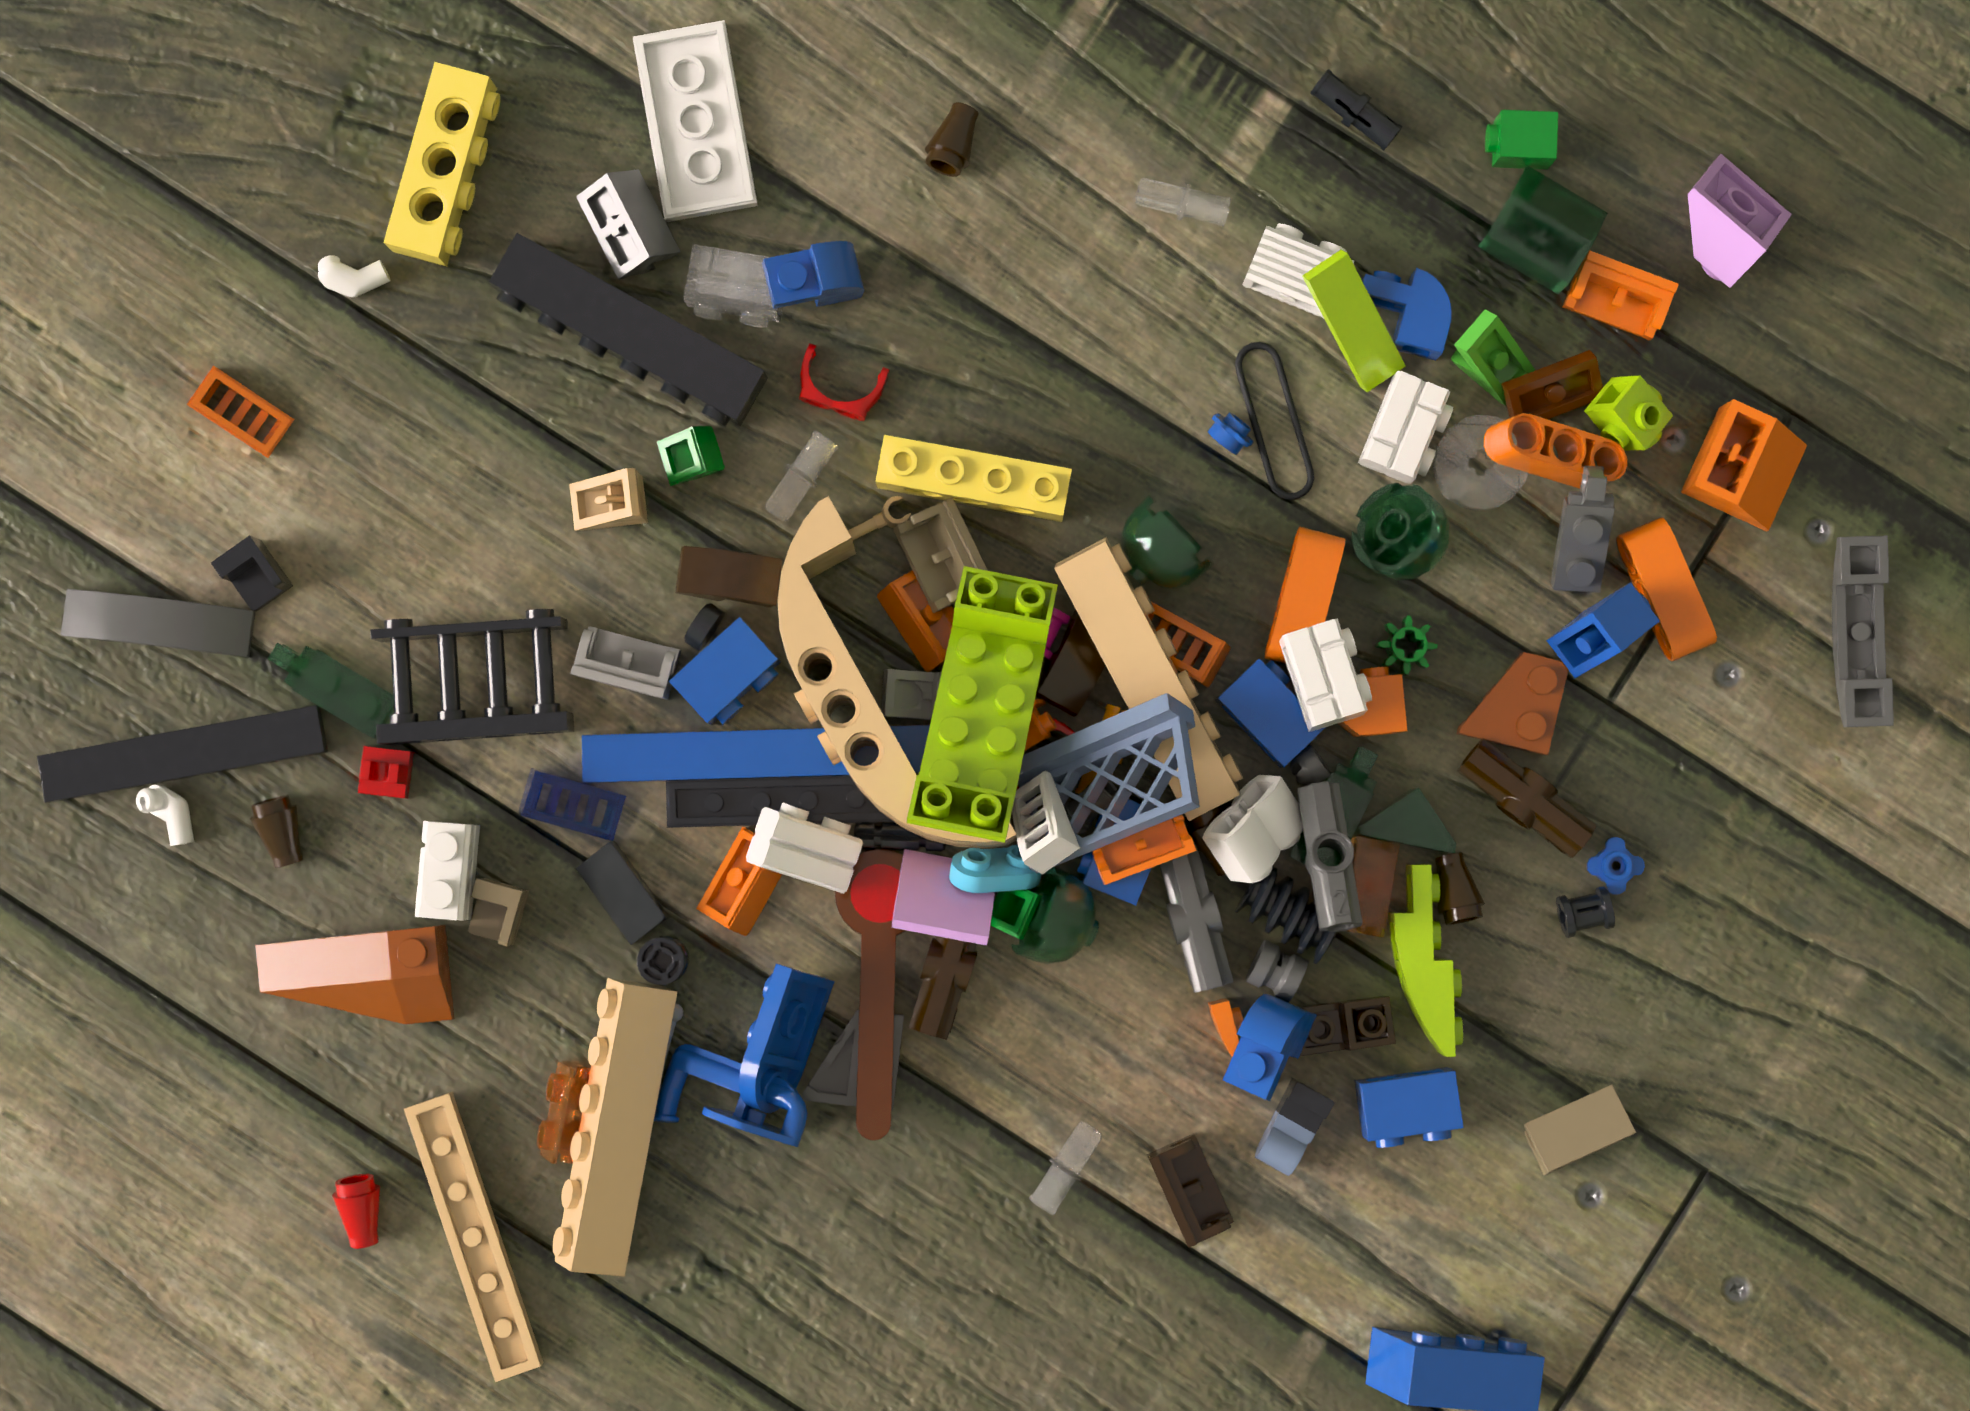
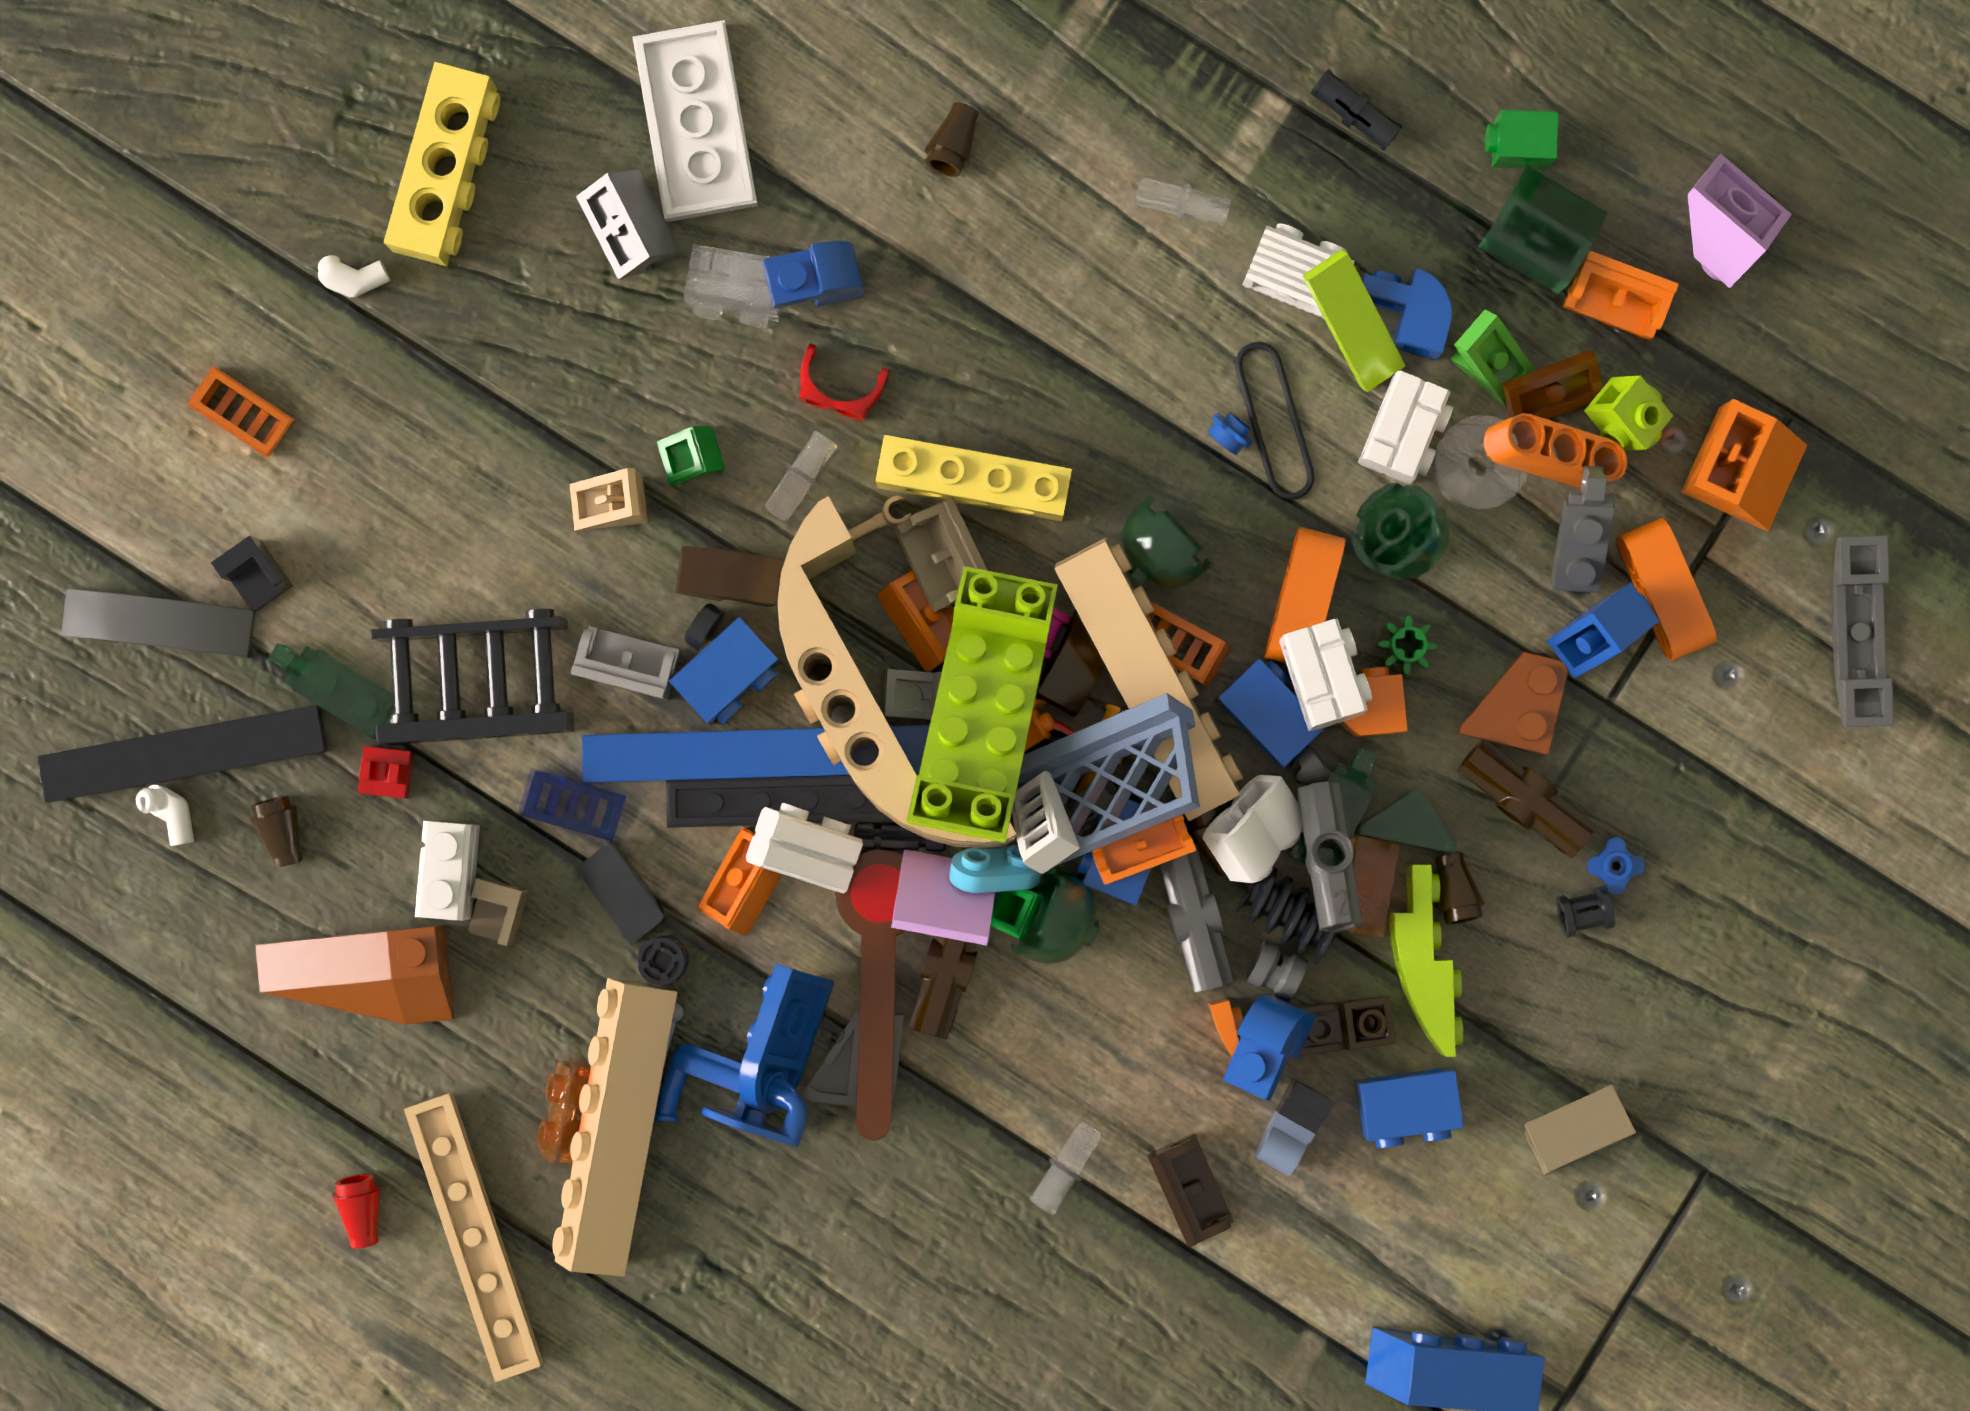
(628, 330): black brick -> none

